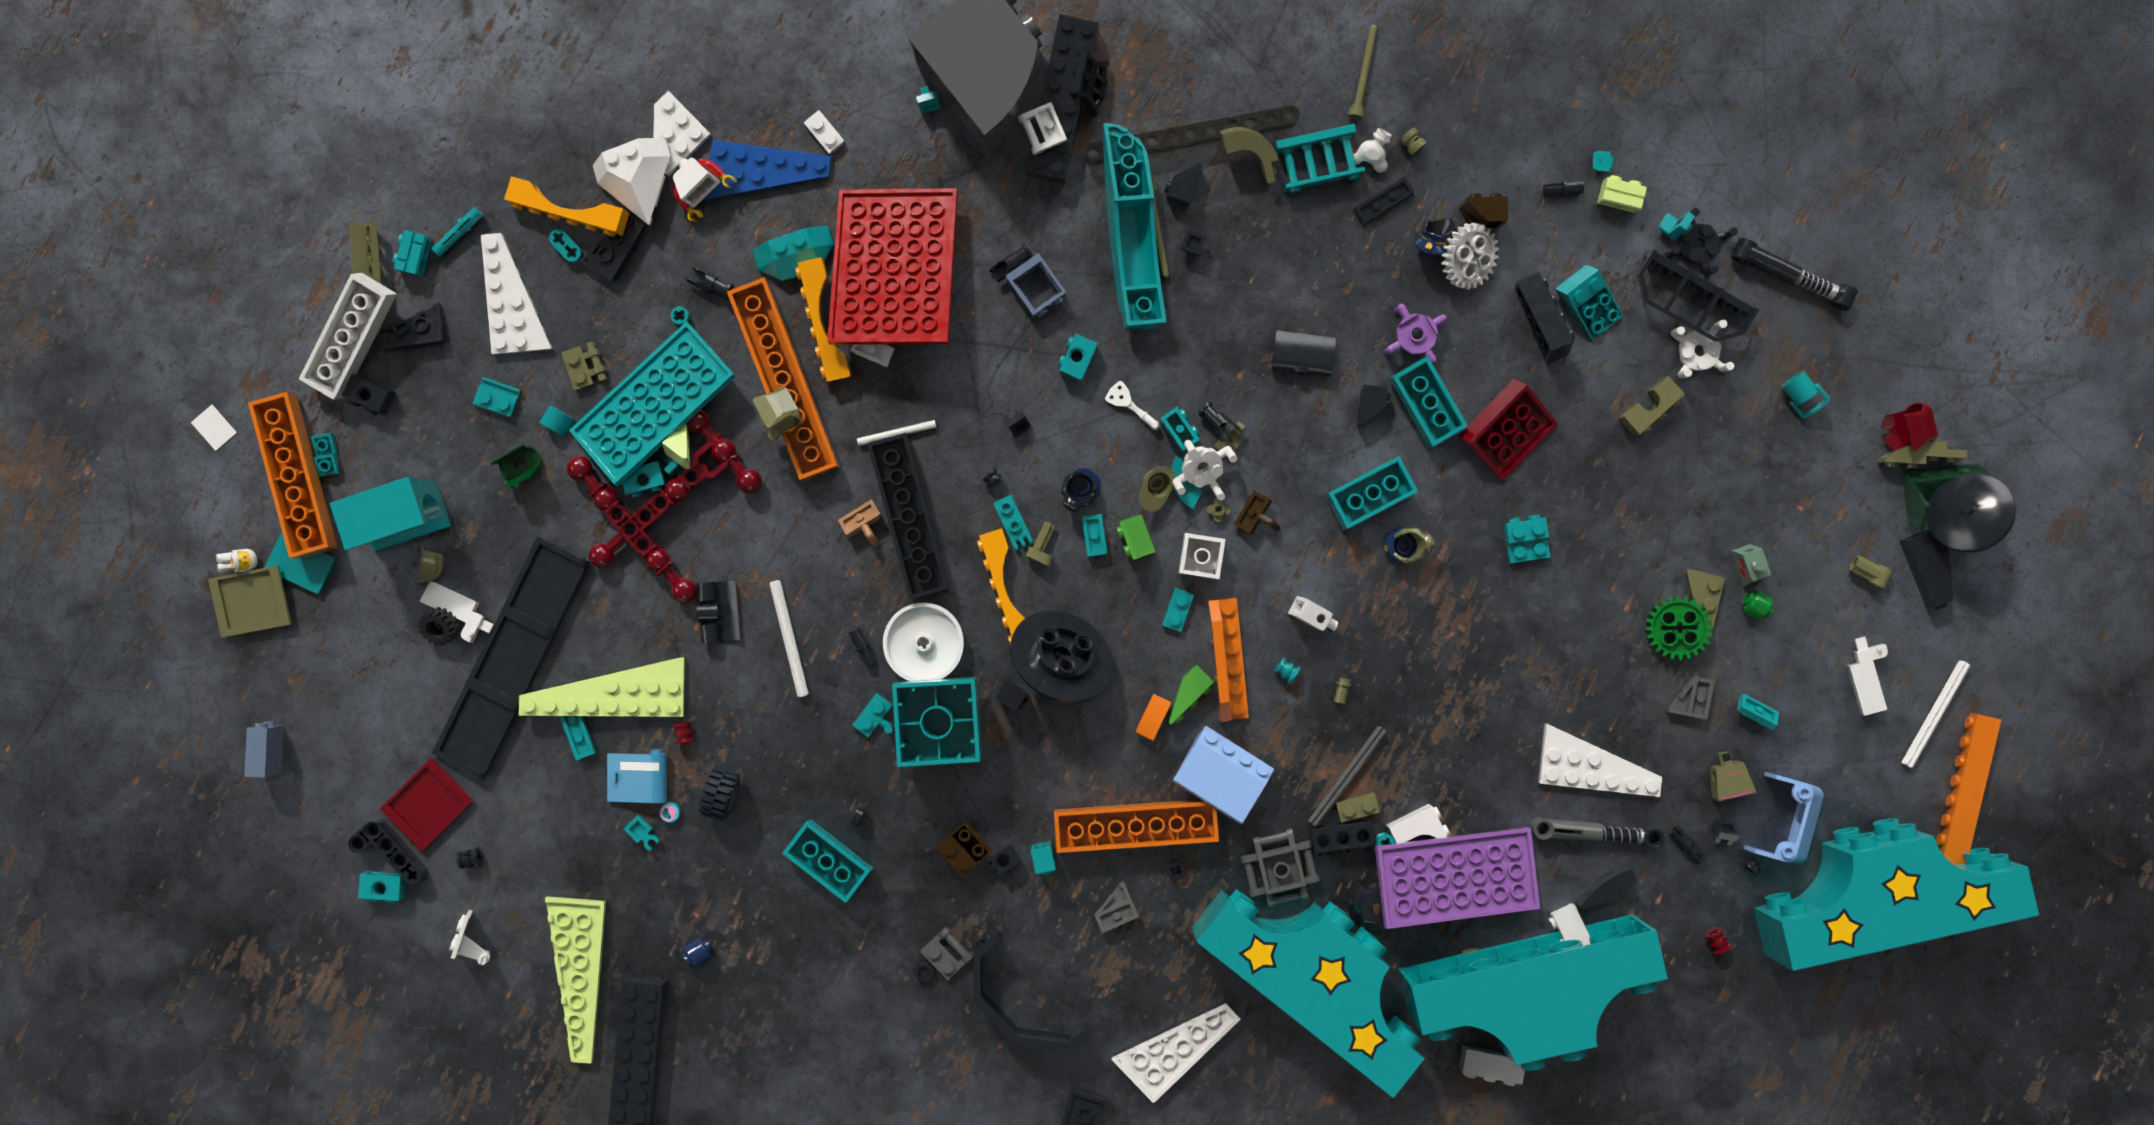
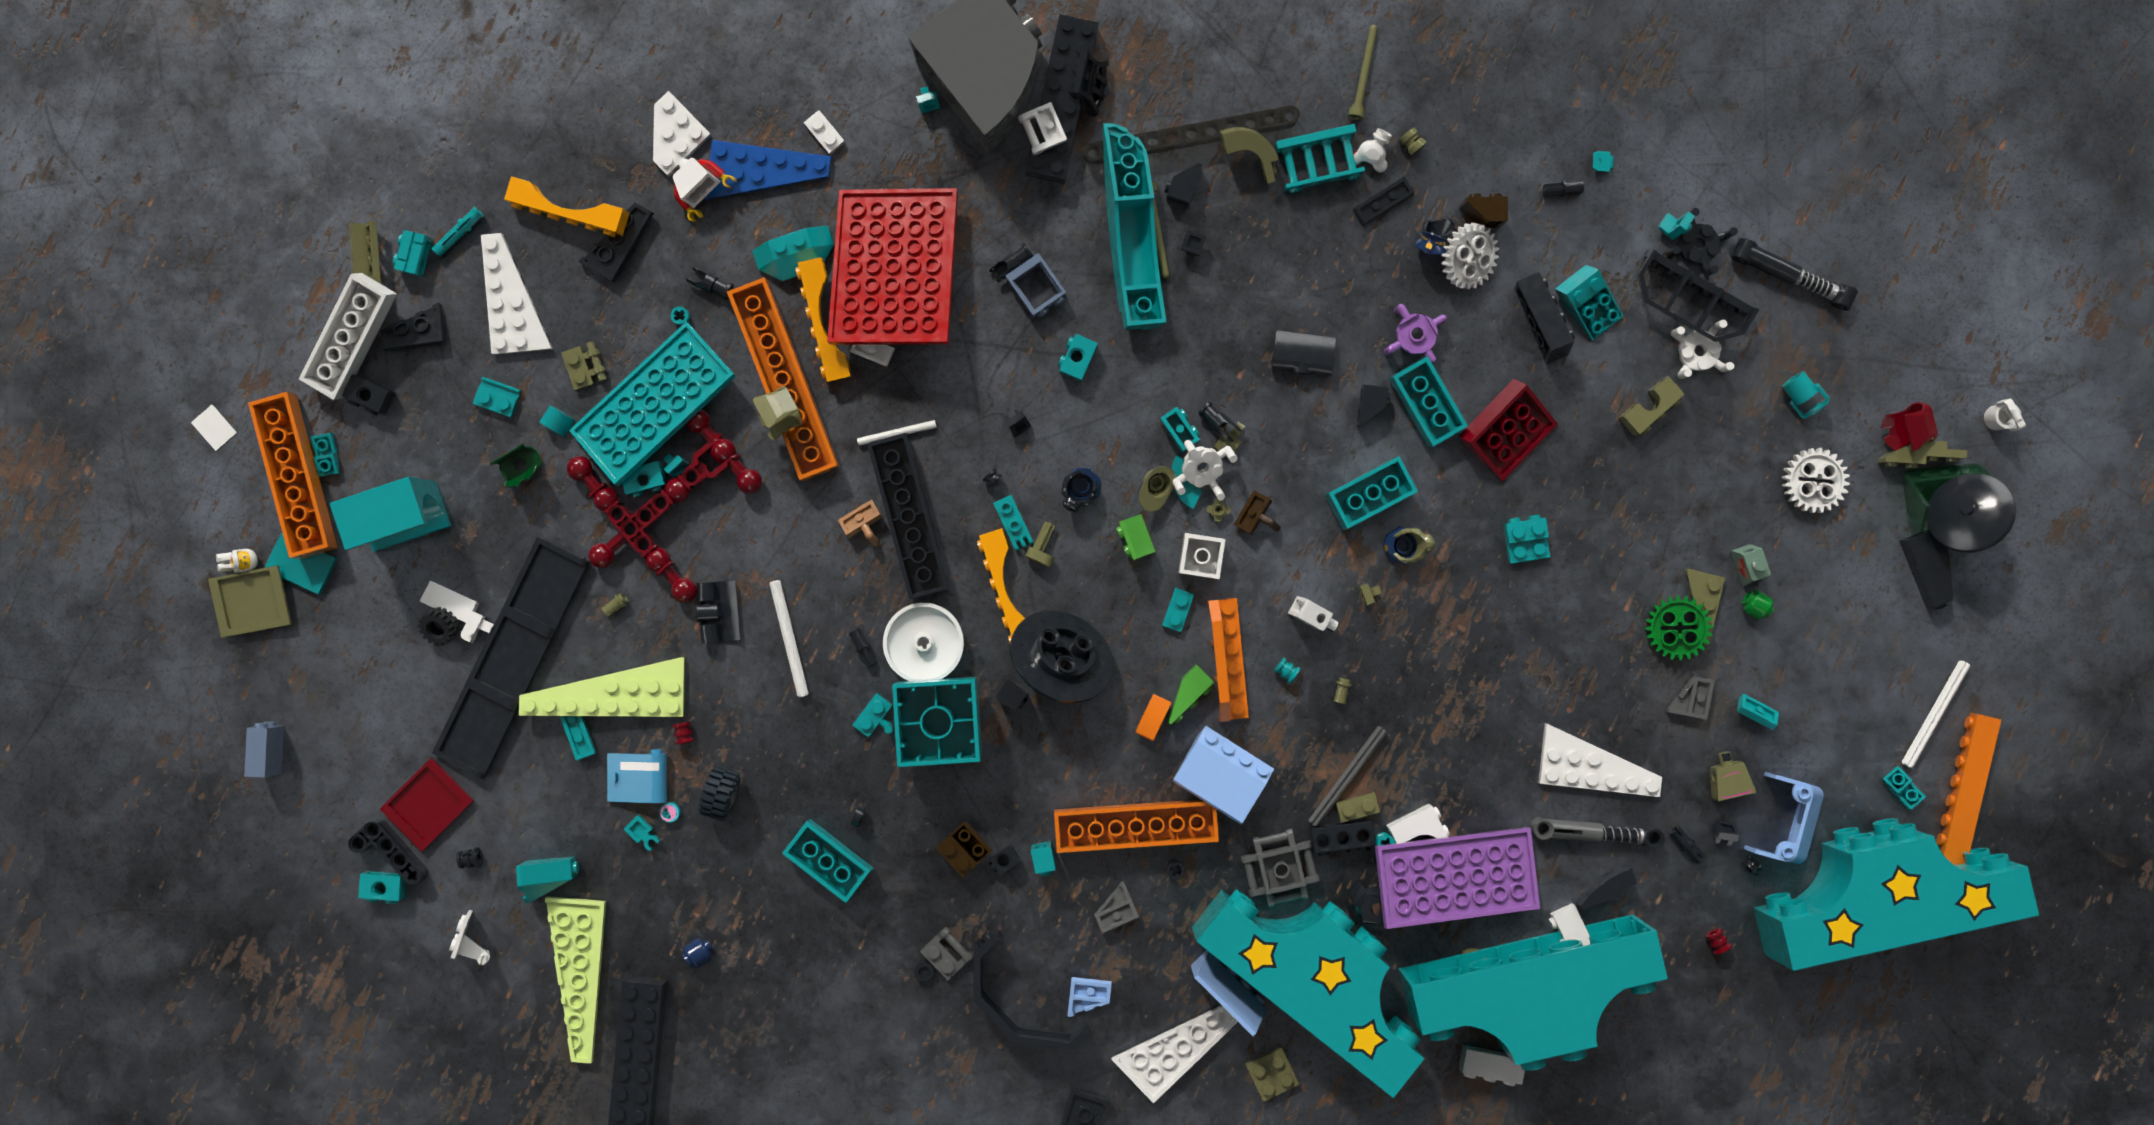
(430, 566): olive piece -> none
(544, 875): none -> teal slope
(569, 242): teal beam -> none
(615, 604): none -> olive pin
(635, 174): white wedge -> none
(677, 447): yellowish green slope -> none
(1087, 994): none -> light blue wing
(1094, 535): teal plate -> none
(1127, 402): white piece -> none
(1229, 991): none -> light blue slope
(1272, 1074): none -> olive plate
(1367, 593): none -> olive tile
(1622, 194): yellowish green brick -> none
(1814, 498): none -> white gear
(1865, 678): white piece -> none
(1876, 575): olive piece -> none
(1903, 788): none -> teal slope
(2004, 416): none -> white piece

